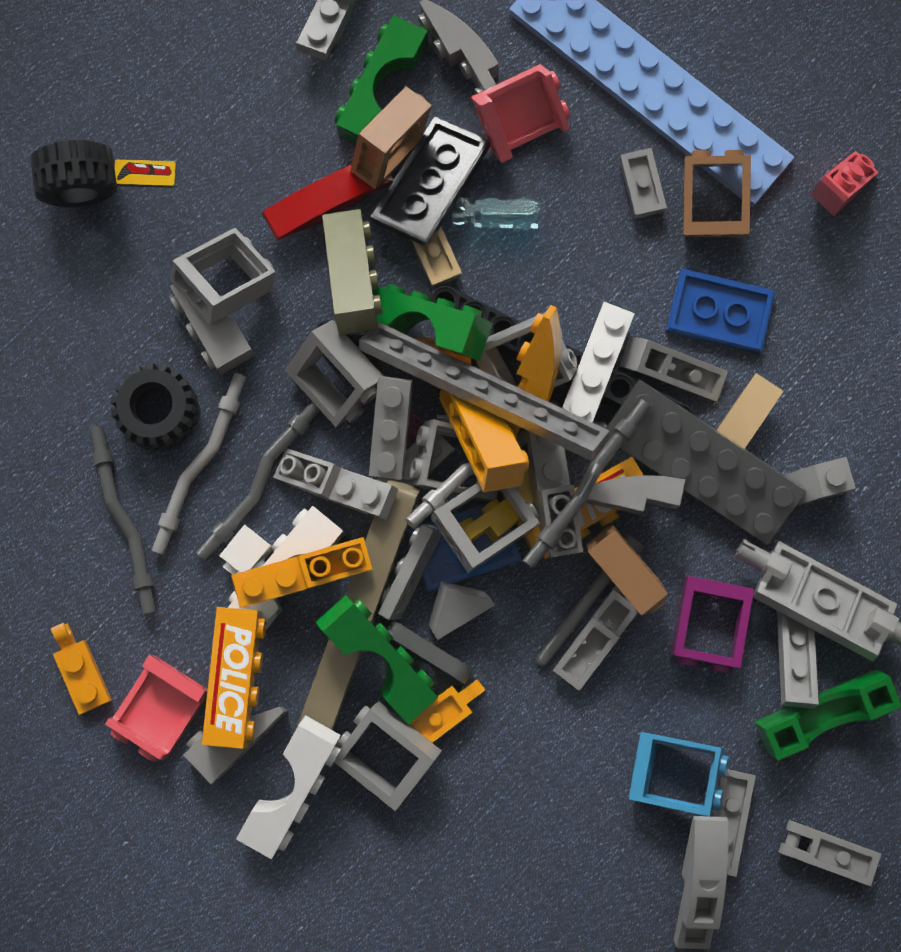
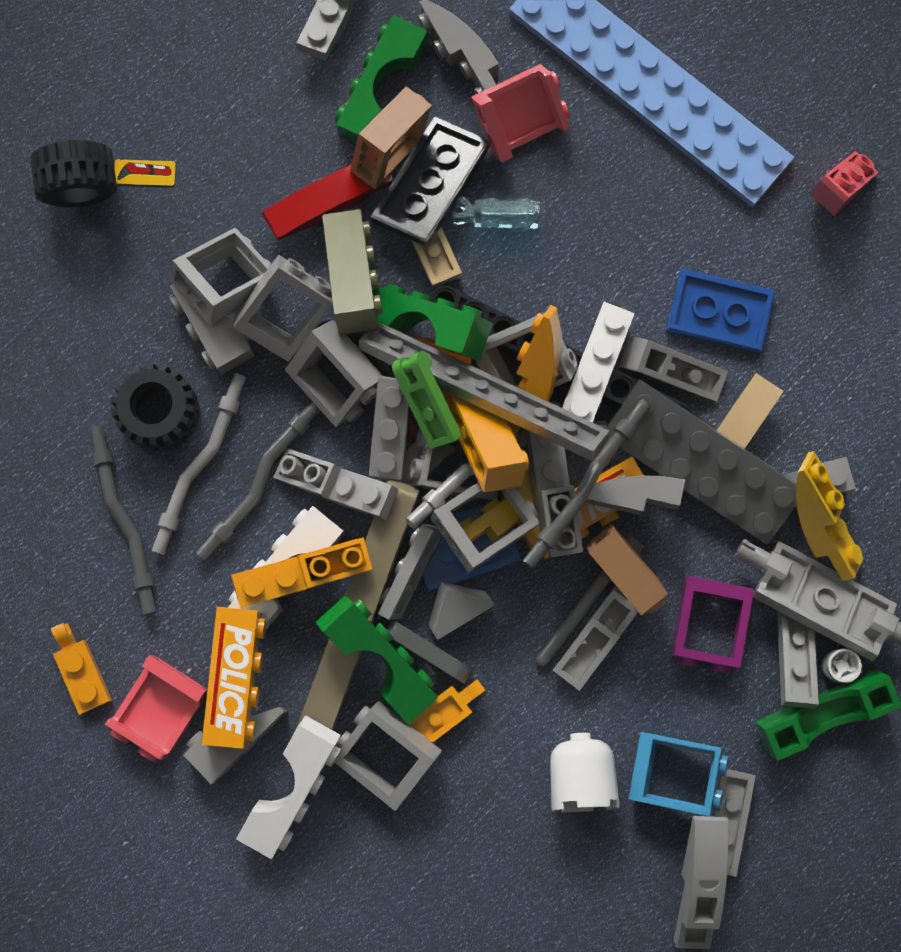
(245, 551): white brick -> none
(267, 333): none -> light grey window
(426, 399): none -> bright green plate
(583, 775): none -> white cylinder
(643, 183): light grey plate -> none
(716, 229): medium nougat window -> none
(819, 512): none -> yellow slope
(831, 853): light grey plate -> none
(847, 666): none -> white wheel

